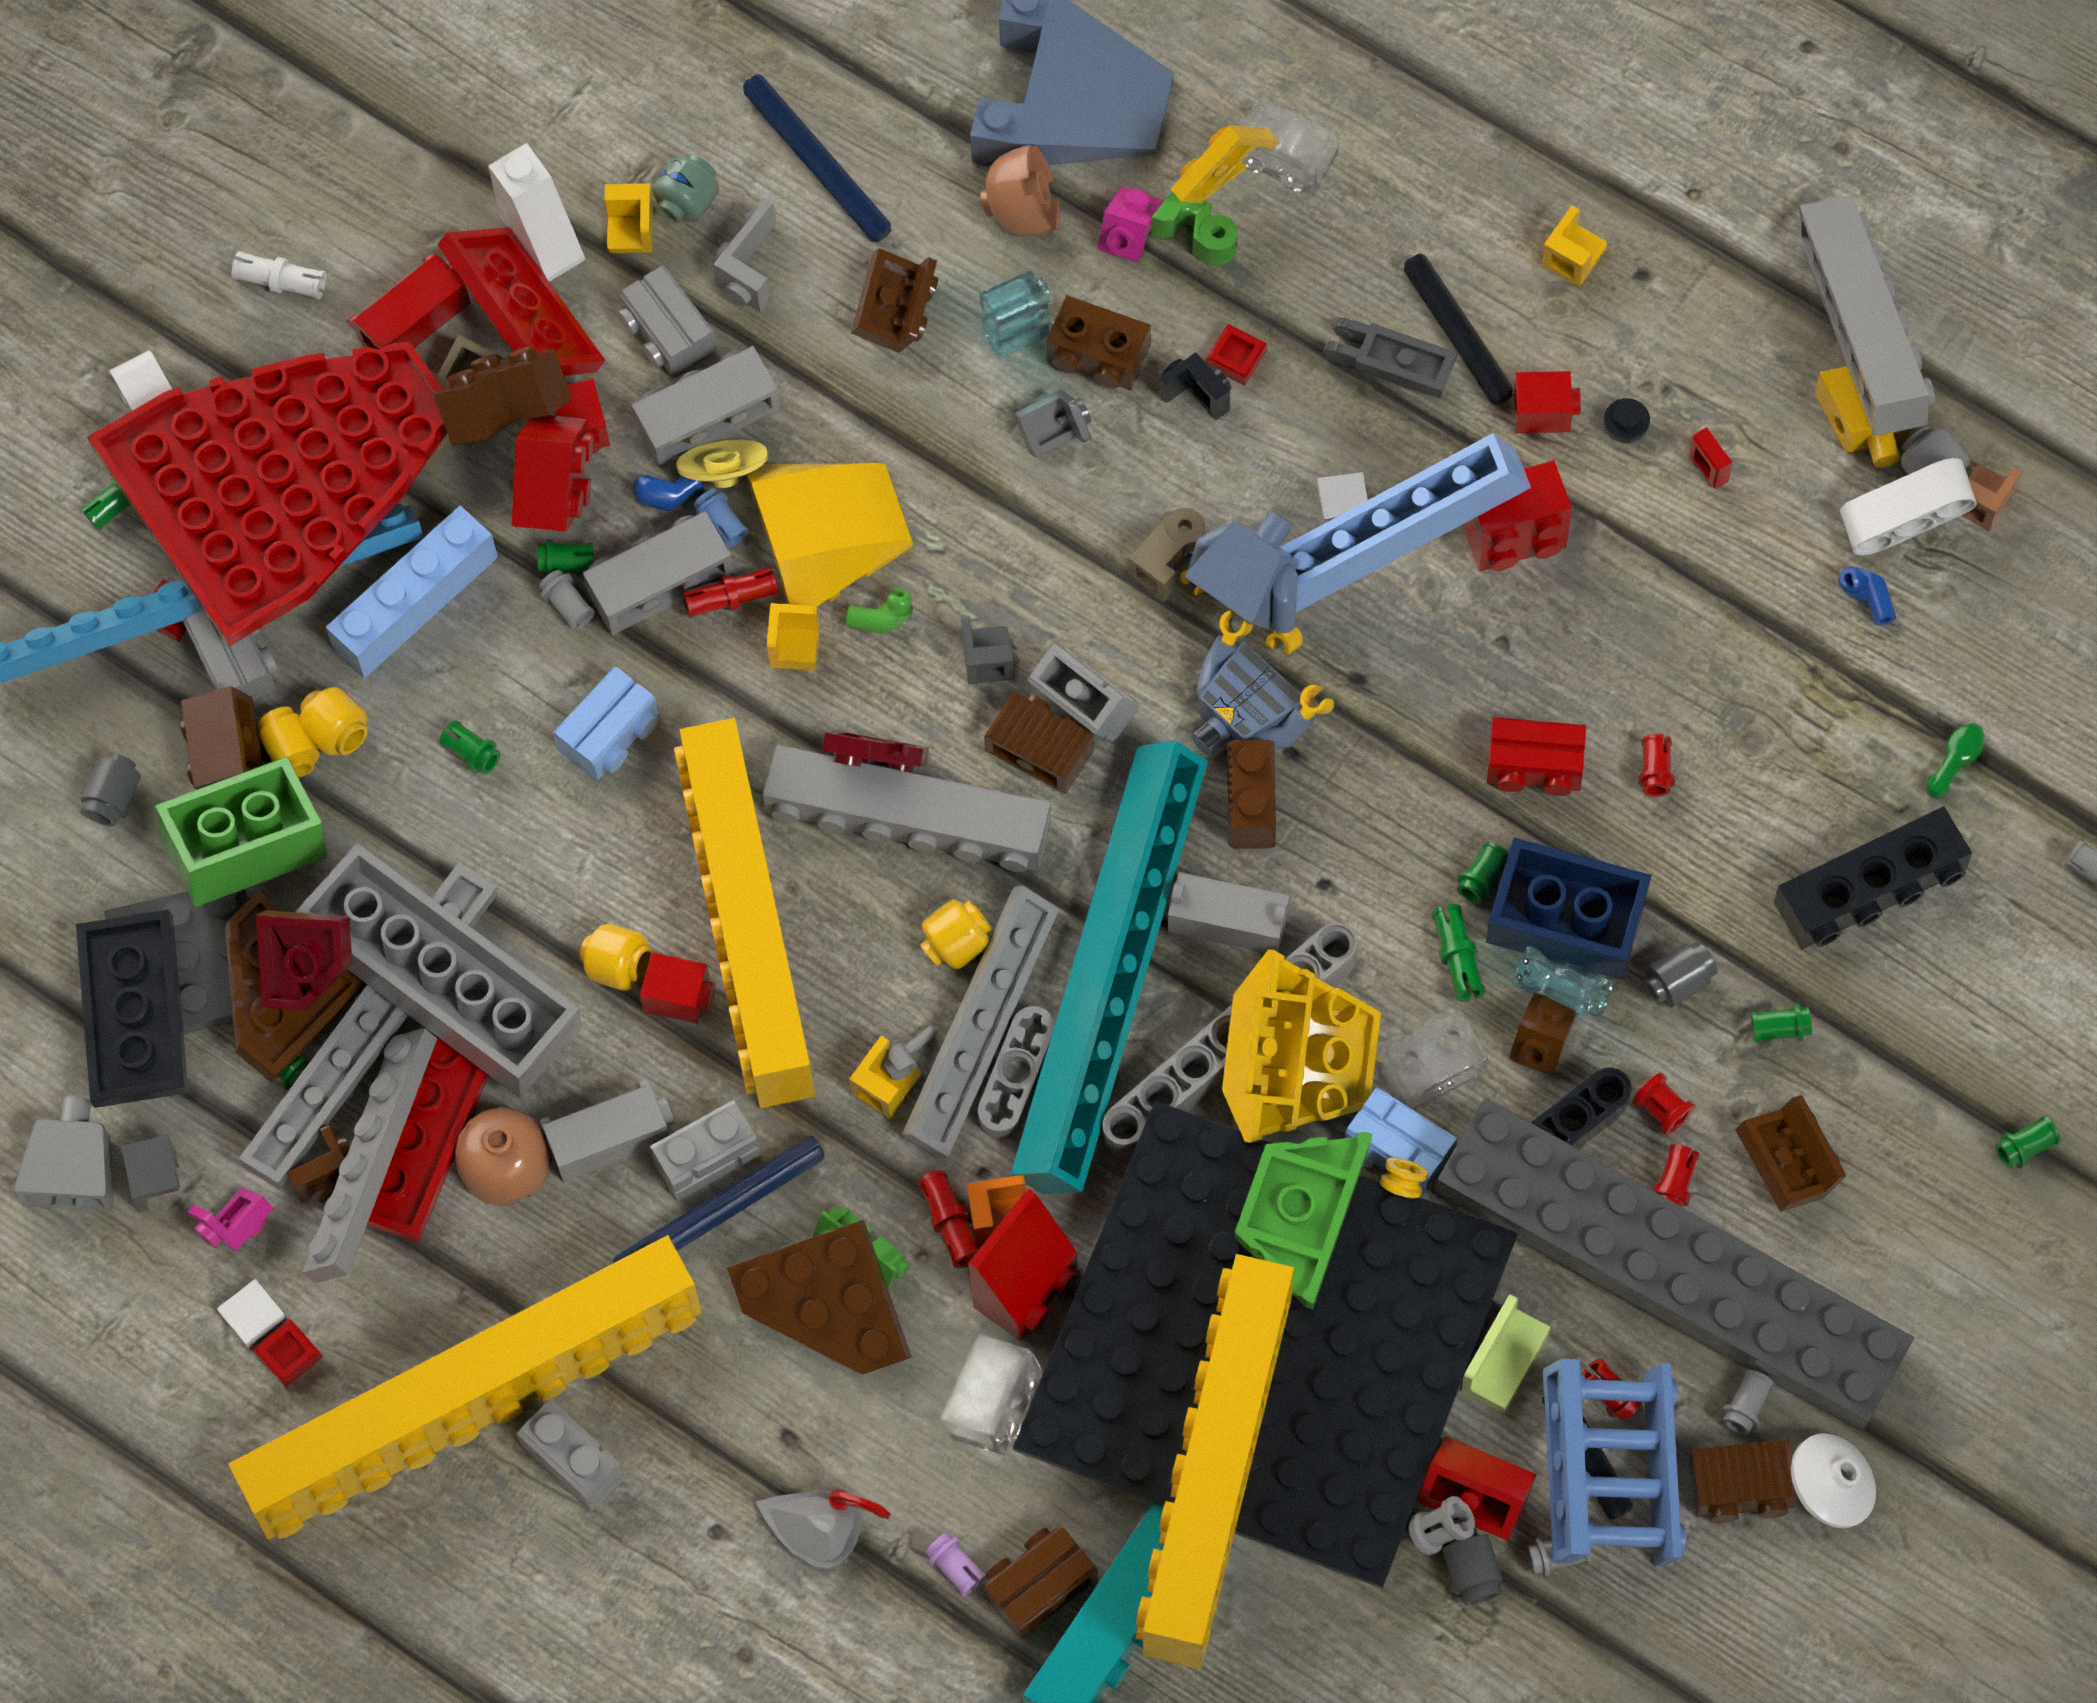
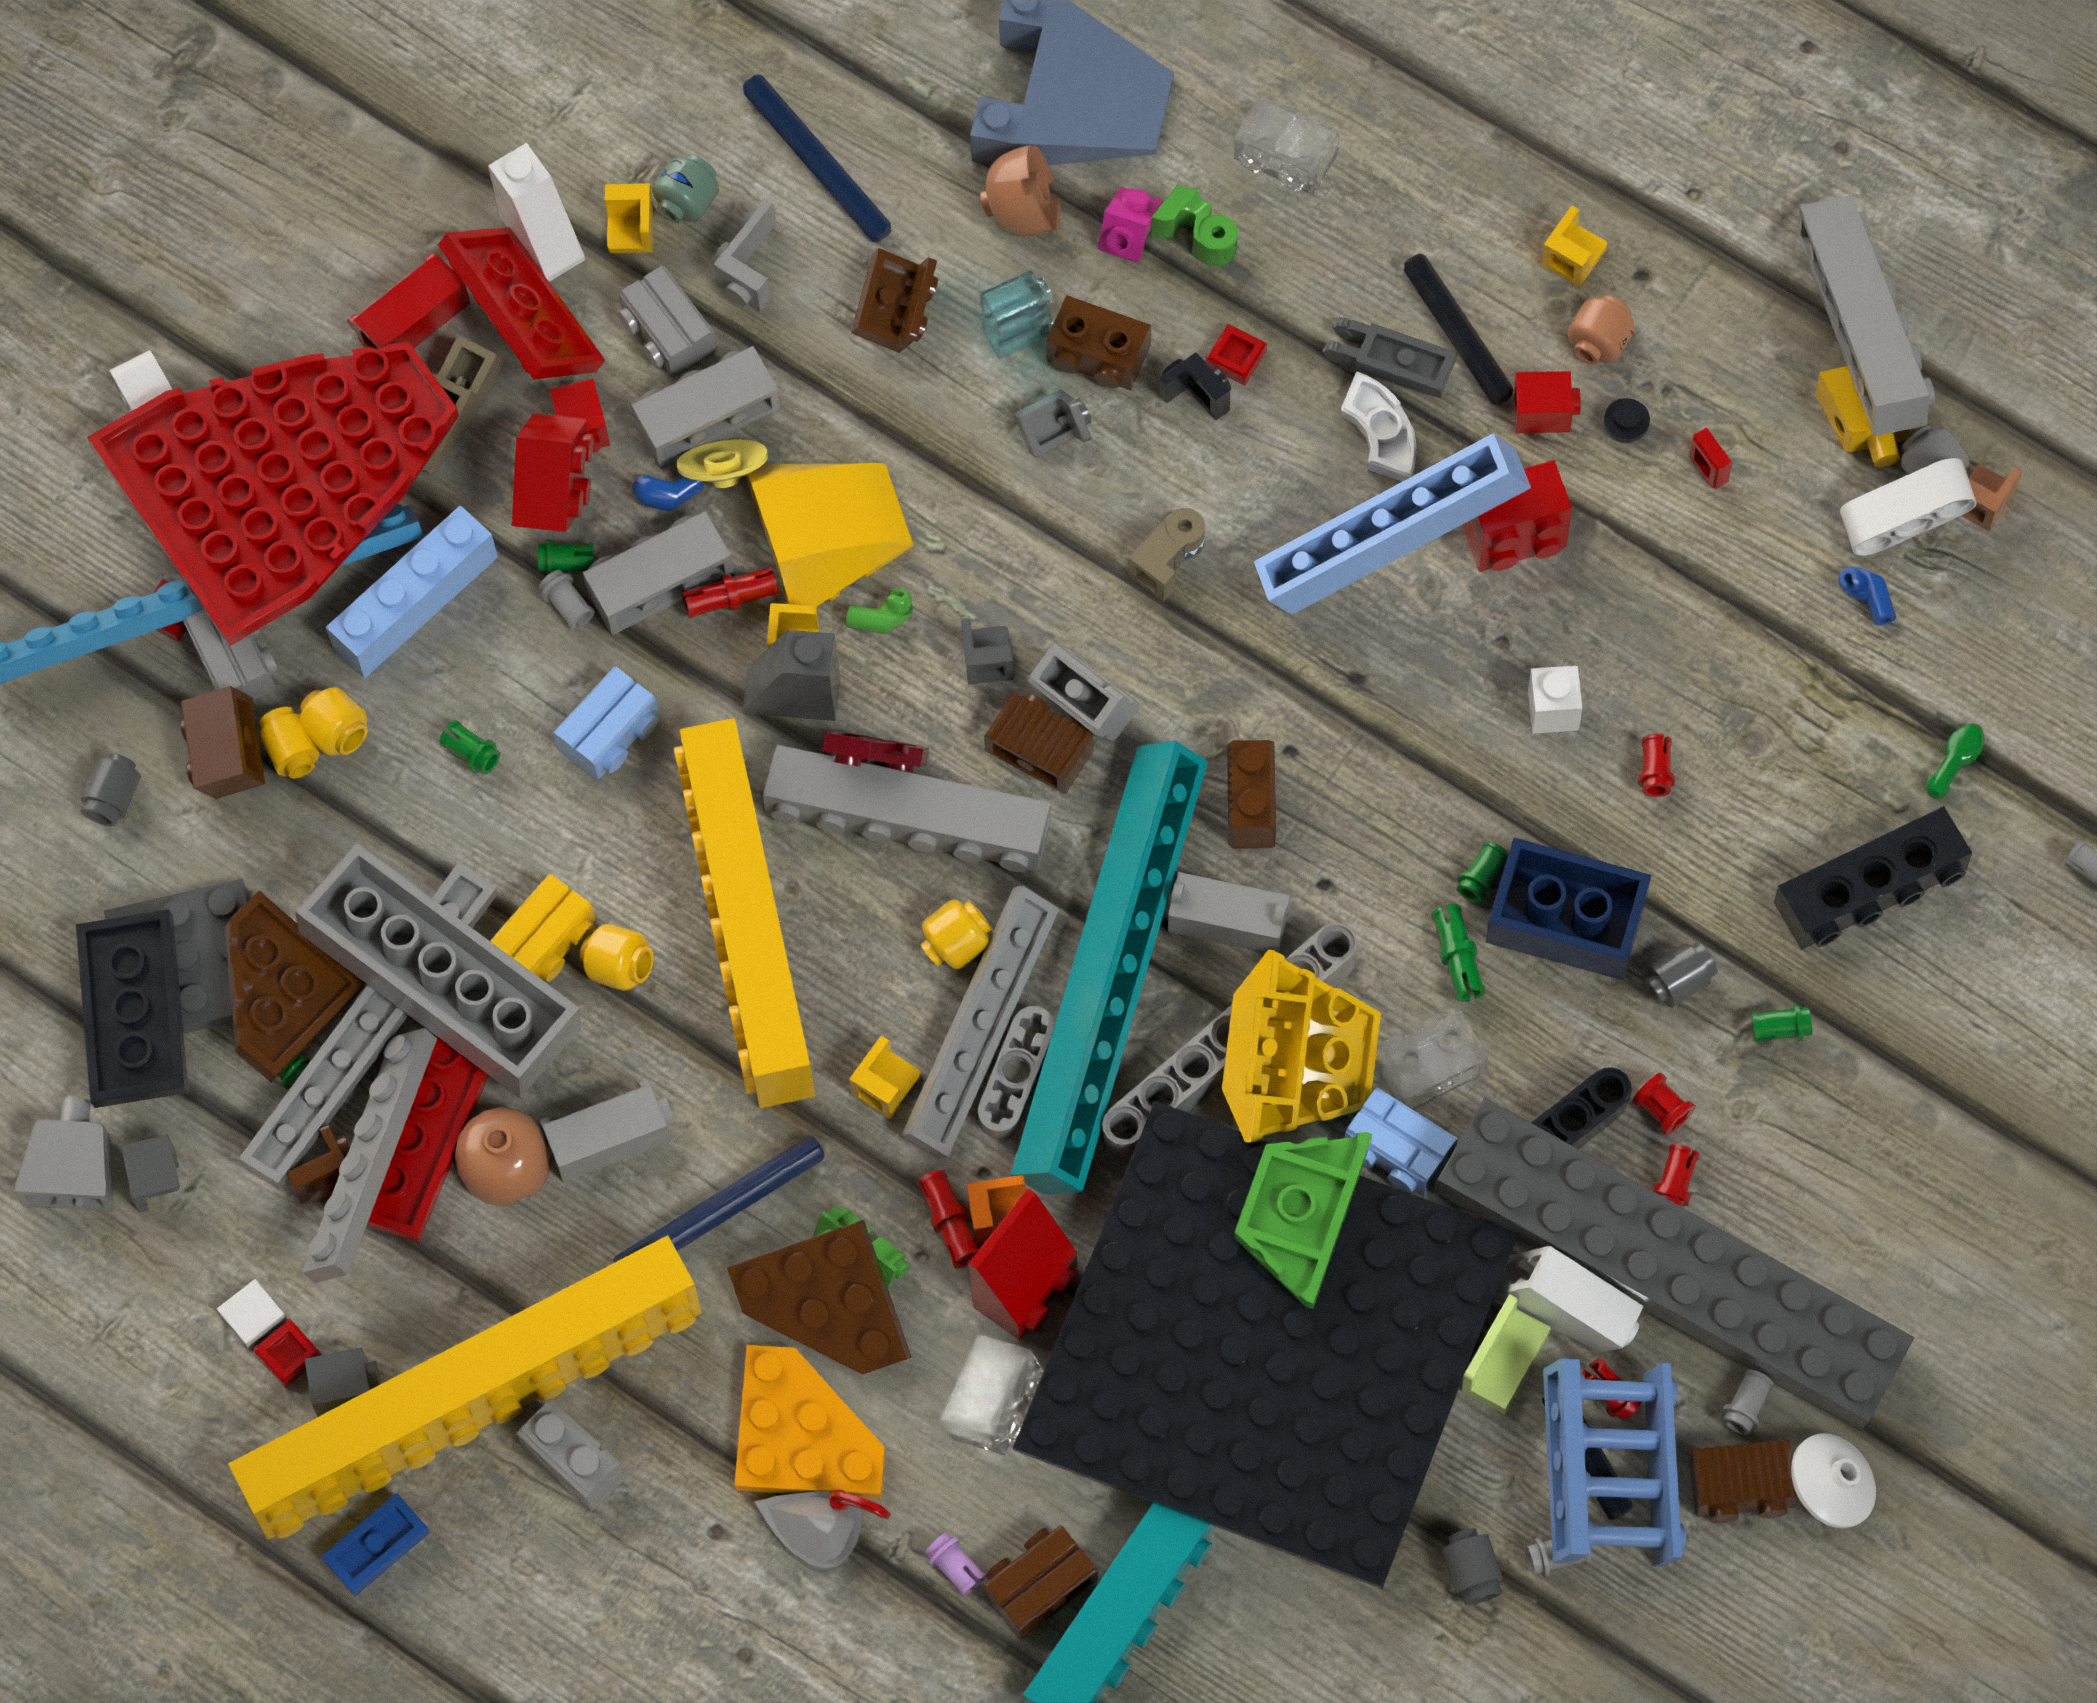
(105, 506): green pin -> none
(235, 1223): dark pink bracket -> none
(241, 831): bright green brick -> none
(279, 275): white pin -> none
(300, 956): dark red plate -> none
(339, 1378): none -> dark grey brick
(375, 1544): none -> blue plate
(500, 393): reddish brown brick -> none
(546, 928): none -> yellow brick
(676, 988): red brick -> none
(705, 1150): light grey brick -> none
(722, 517): medium blue pin -> none
(795, 678): none -> dark grey slope
(801, 1432): none -> light orange plate
(900, 1060): light grey hand -> none
(1218, 1460): yellow brick -> none
(1220, 161): yellow wing -> none
(1248, 698): torso -> none
(1251, 575): sand blue torso -> none
(1340, 494): white tile -> none
(1384, 425): none -> white tile
(1403, 1177): yellow bush -> none
(1441, 1525): light grey bush -> none
(1486, 1483): red brick -> none
(1536, 755): red brick -> none
(1542, 1034): reddish brown bracket -> none
(1555, 699): none -> white brick
(1563, 983): clear light blue animal -> none
(1569, 1299): none -> white slope
(1601, 330): none -> nougat head
(1791, 1154): reddish brown bracket -> none
(2024, 1144): green pin -> none

